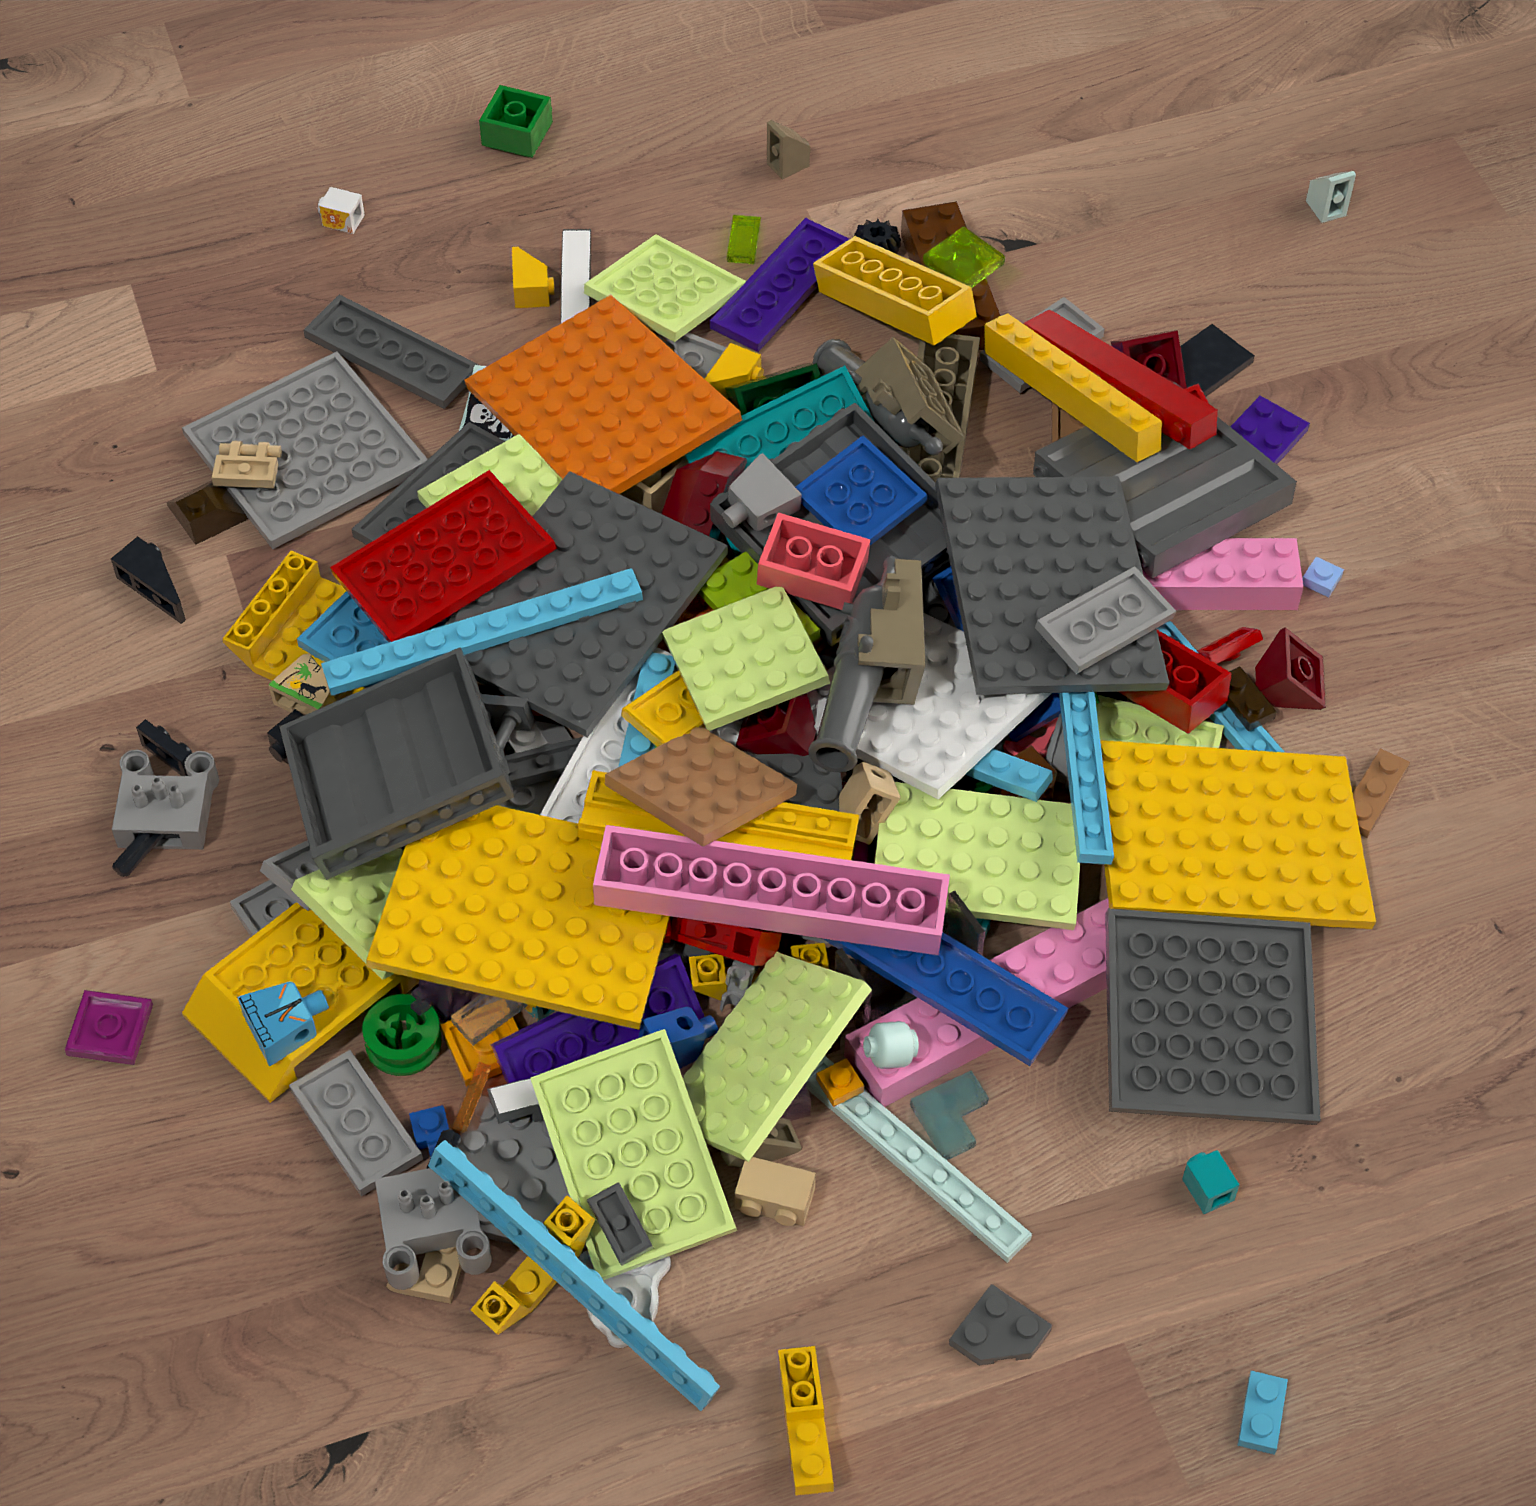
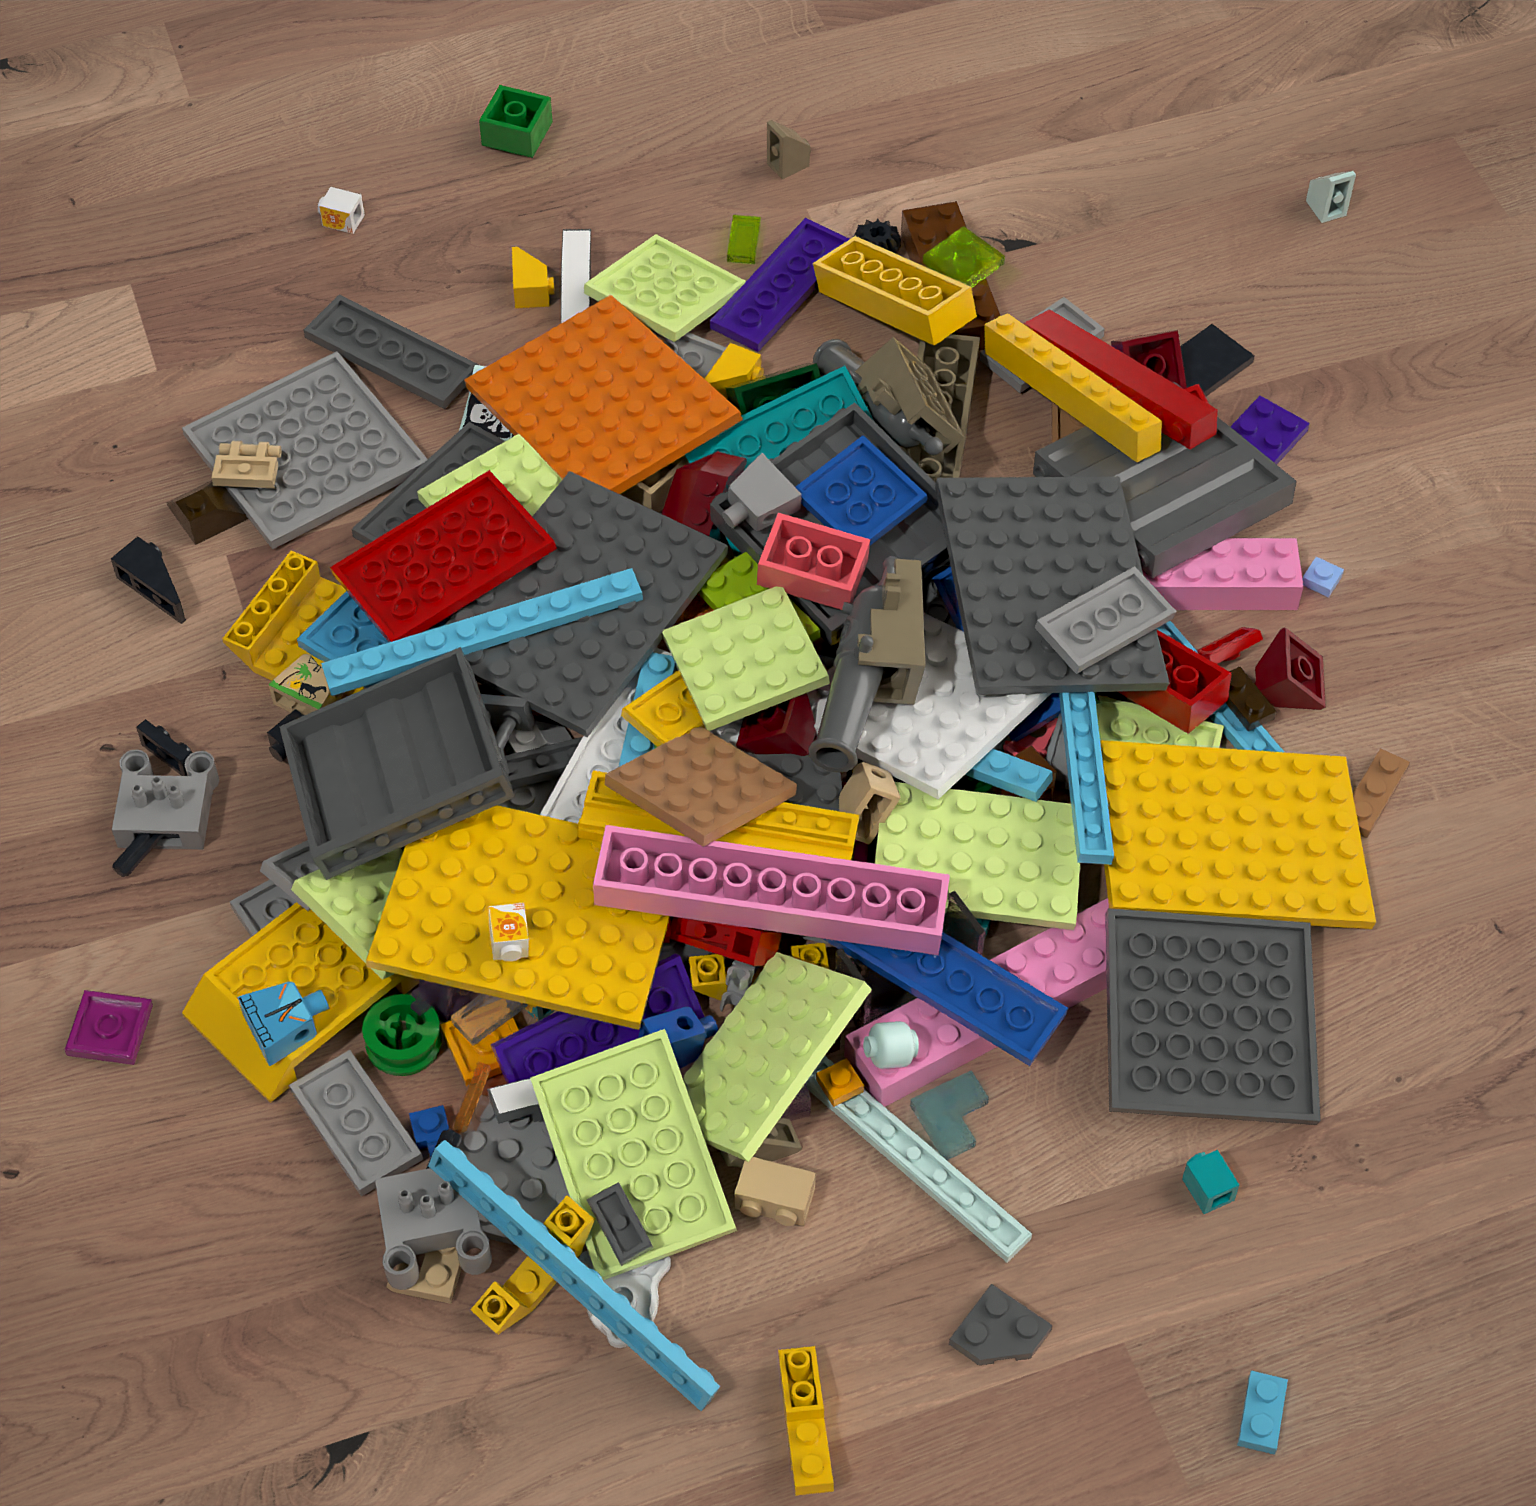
(508, 932): none -> brick

